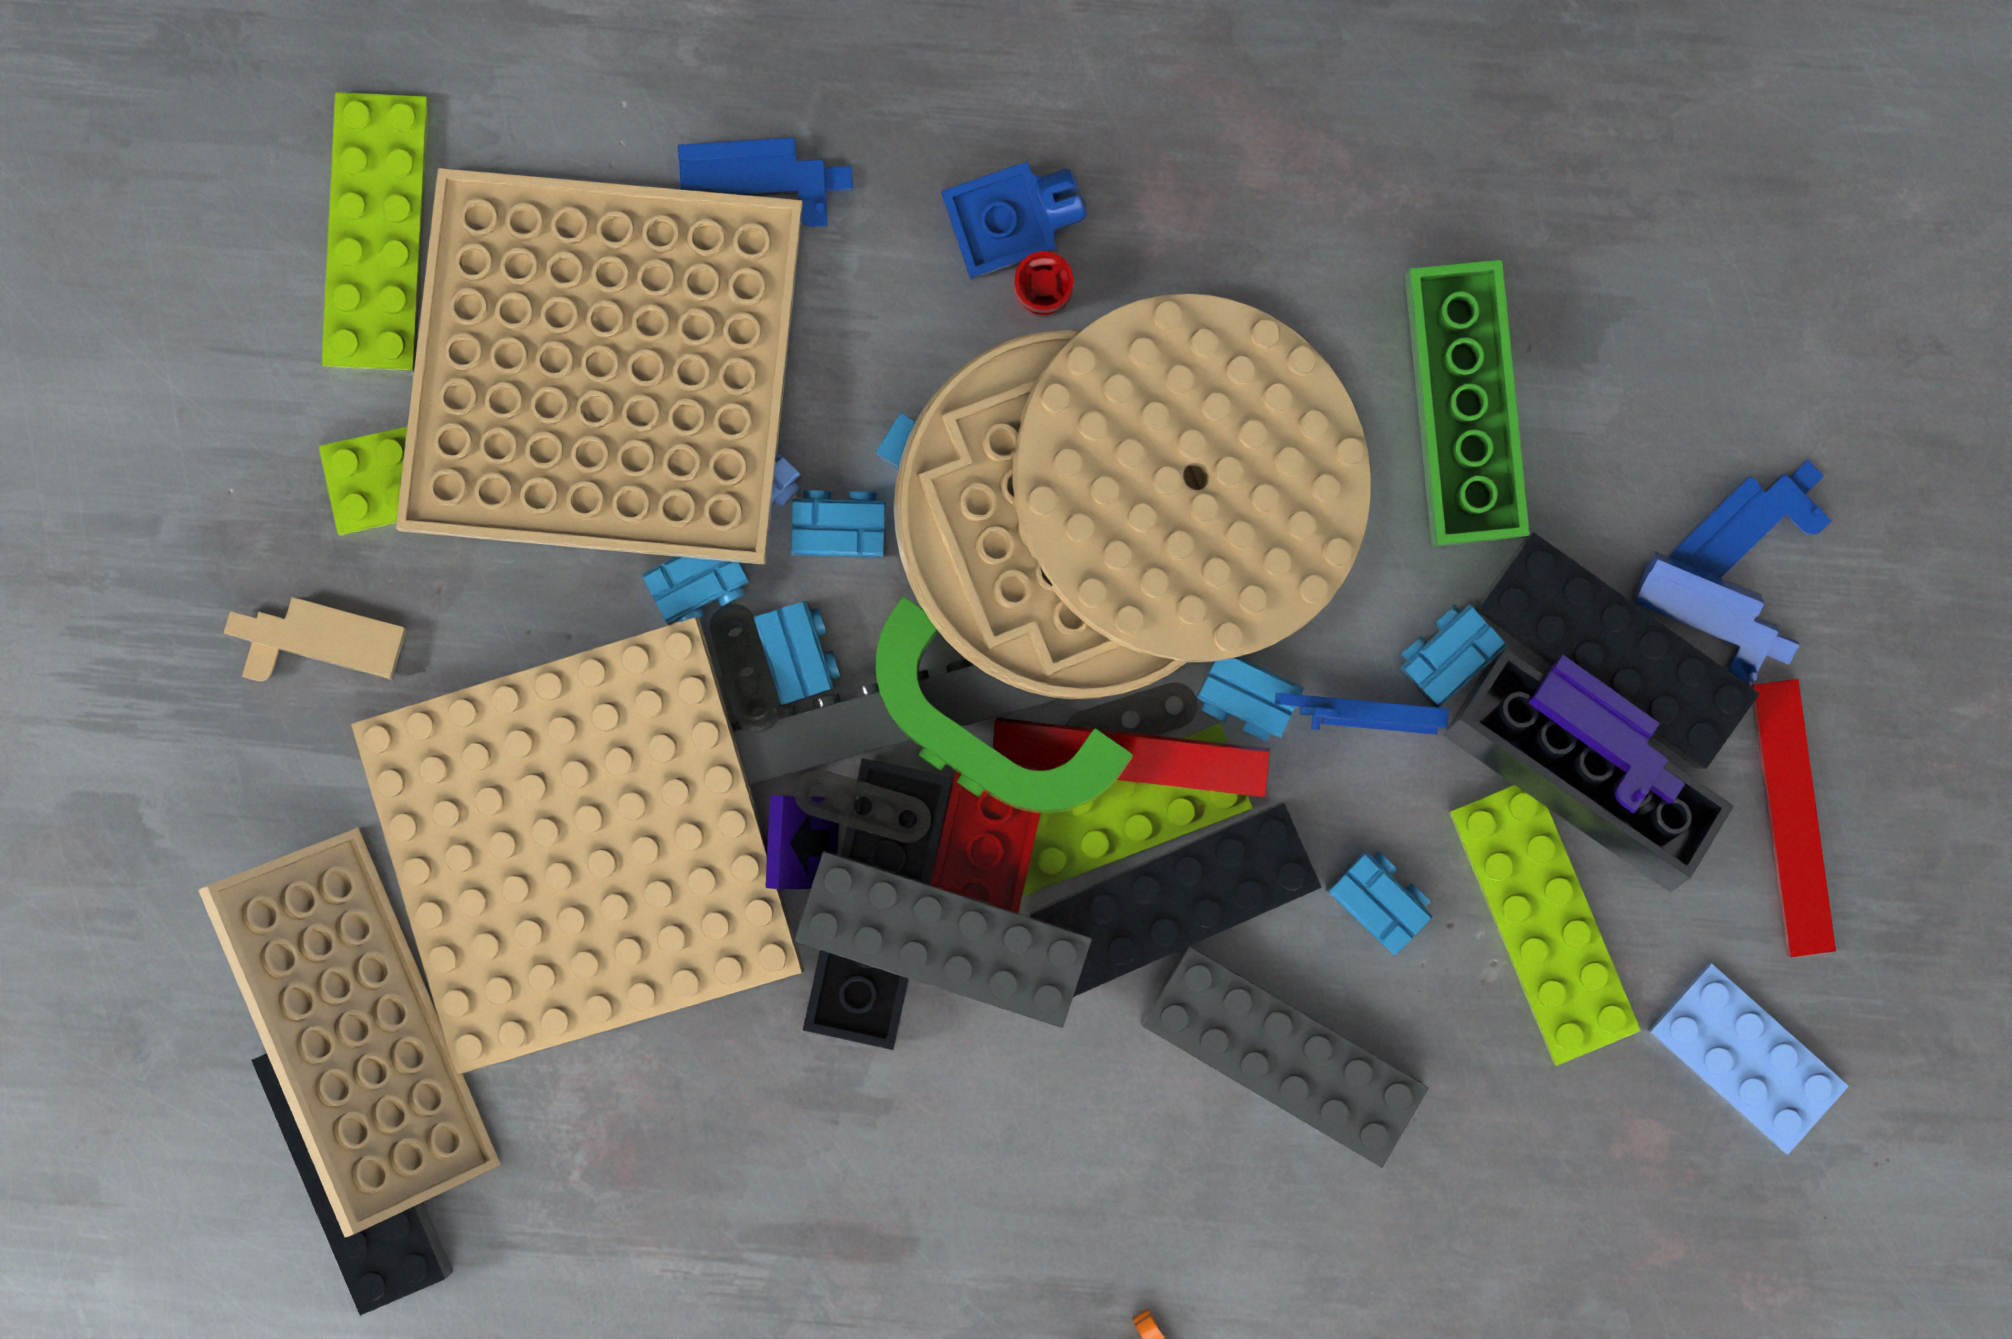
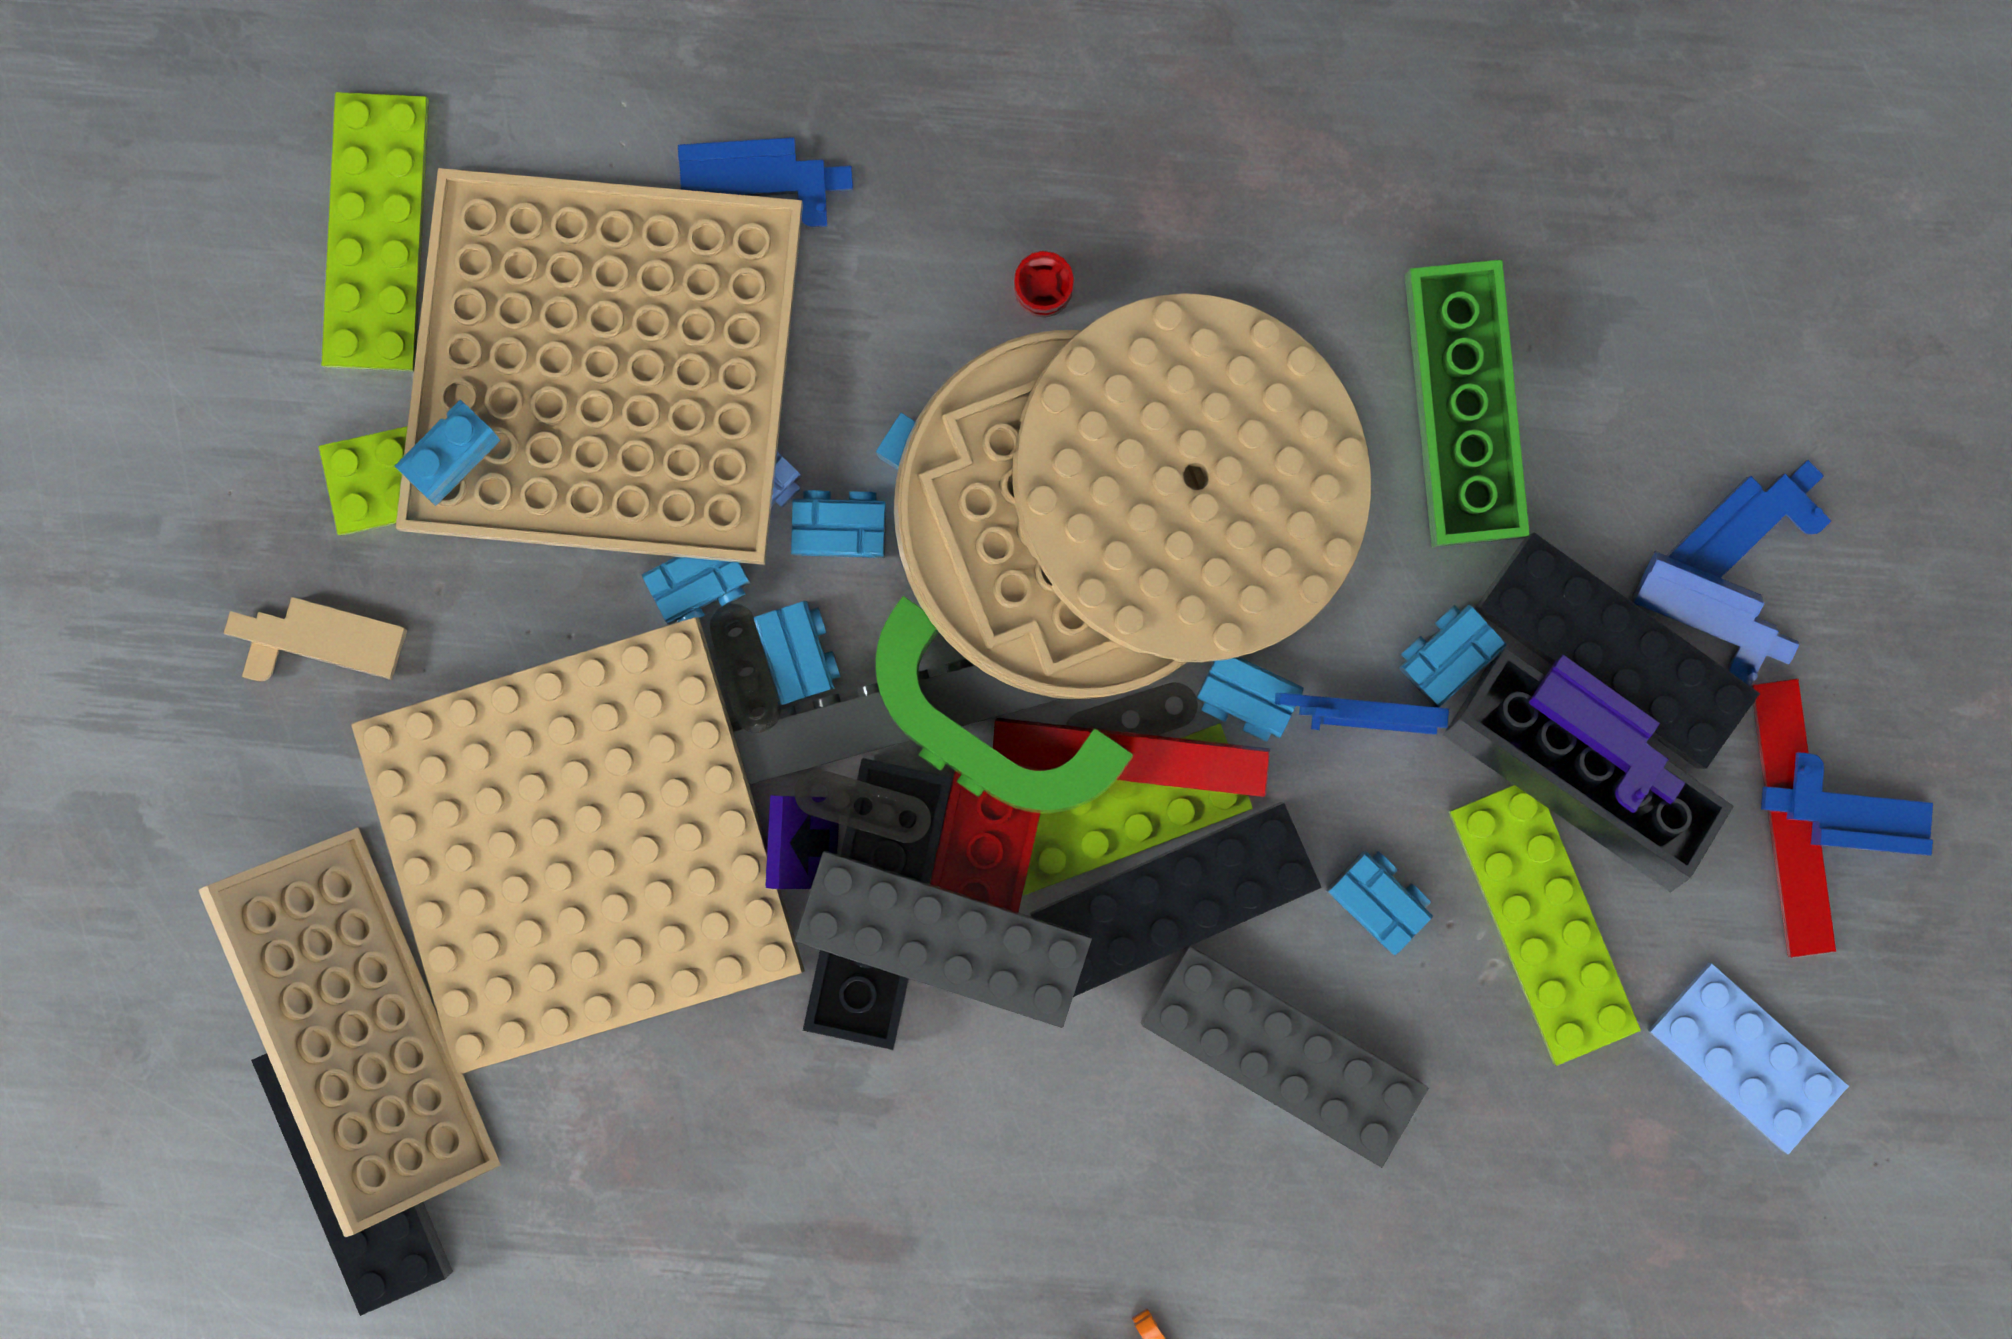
(448, 452): none -> dark azure brick
(1011, 215): blue plate -> none
(1851, 819): none -> blue piece

